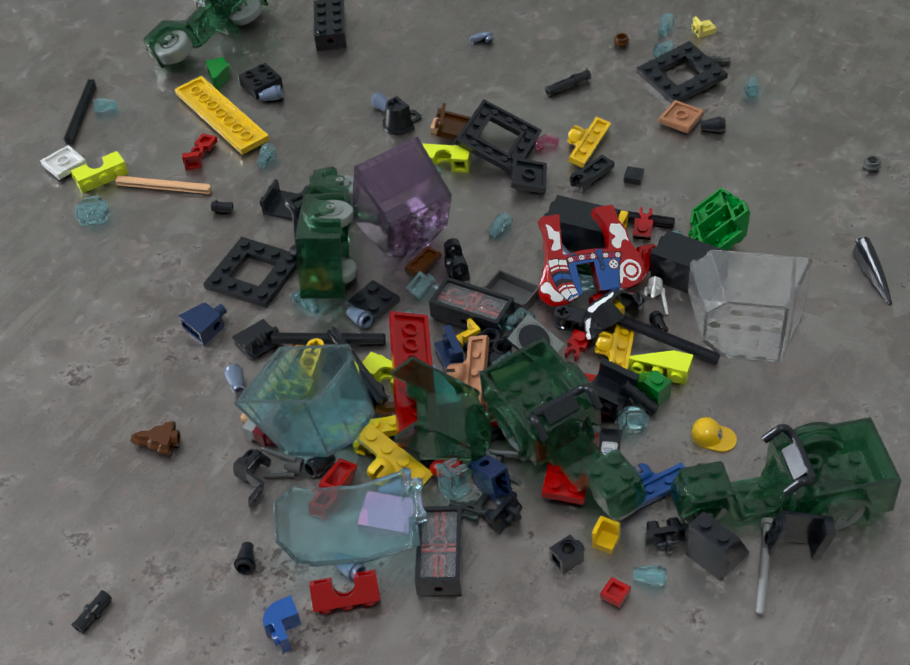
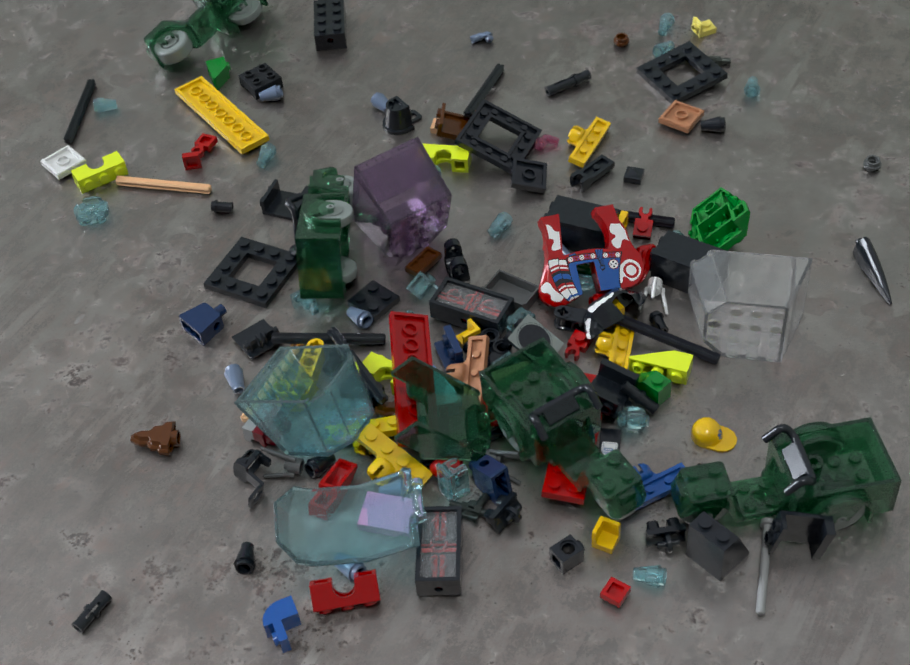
(484, 90): none -> black axle

